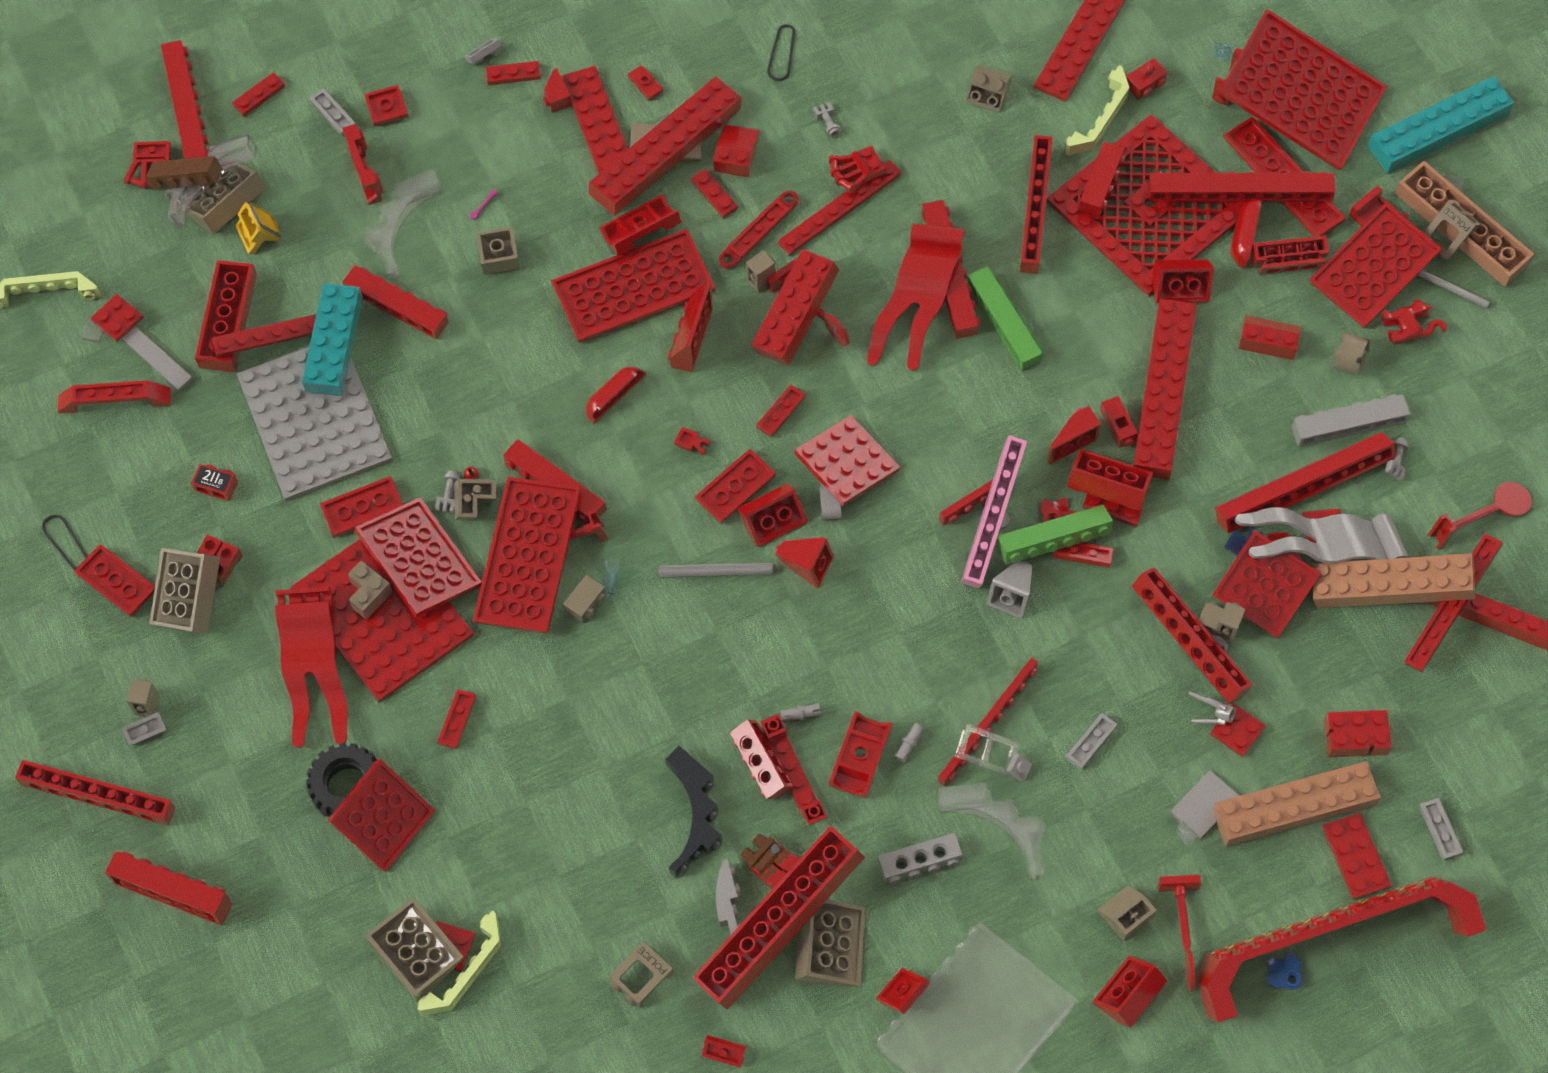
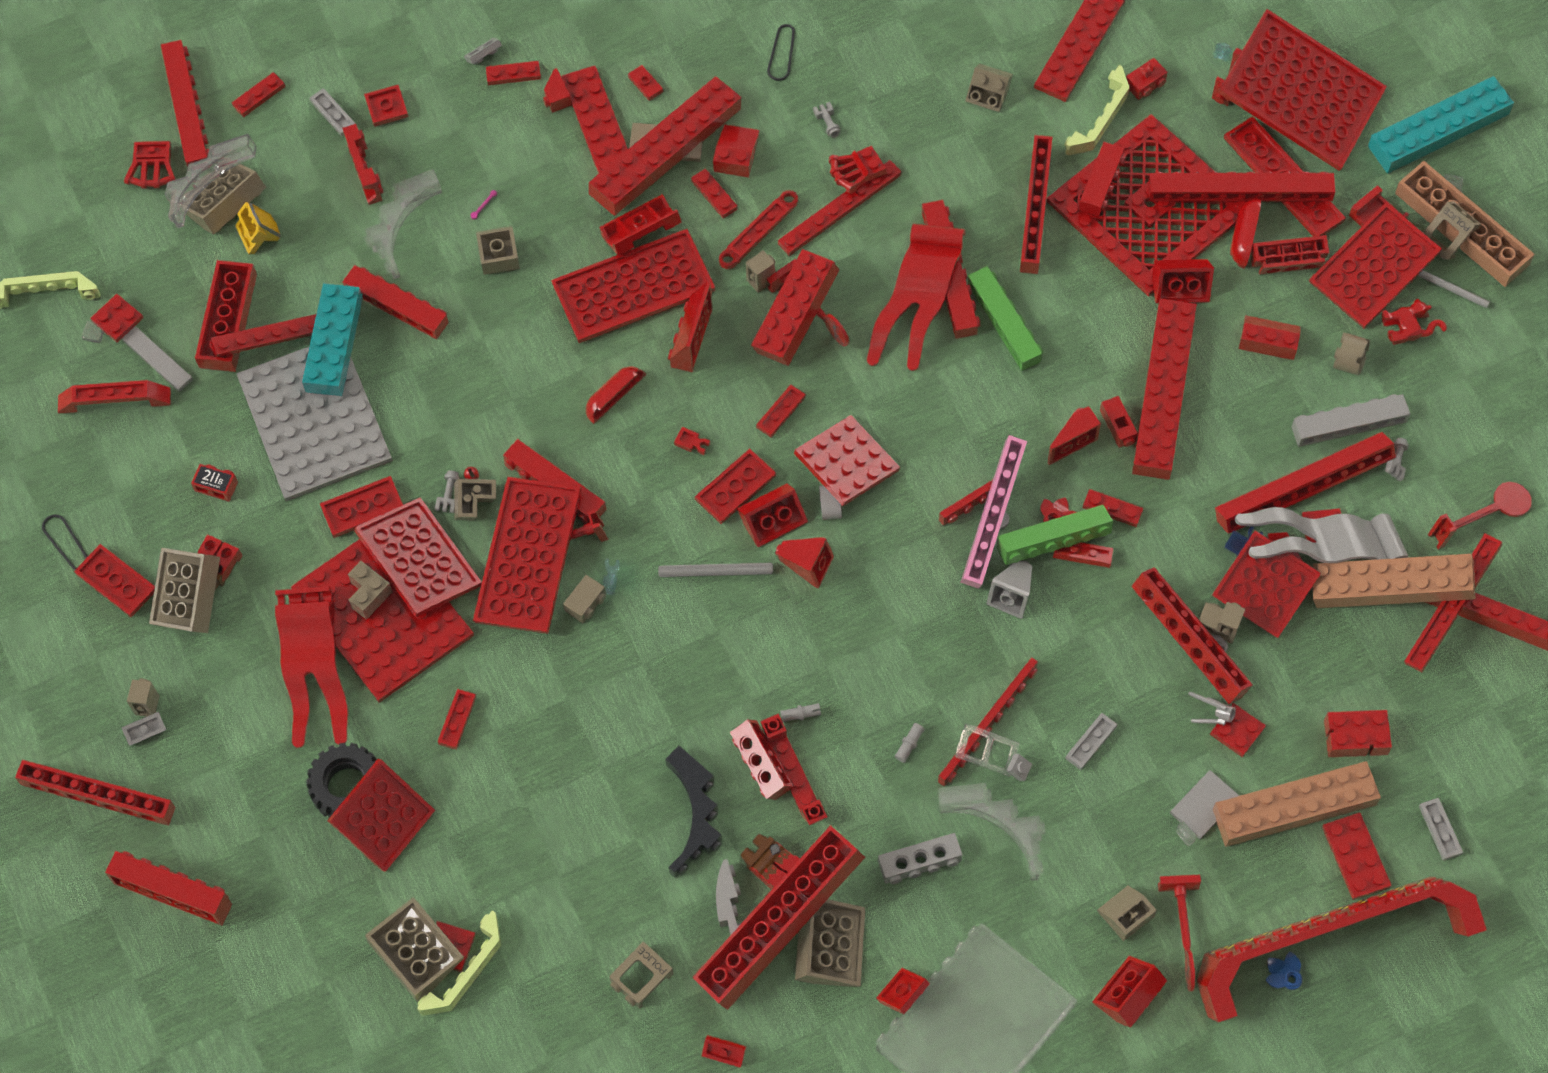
(184, 173): reddish brown brick -> none
(855, 773): red piece -> none
(1109, 479): red brick -> none

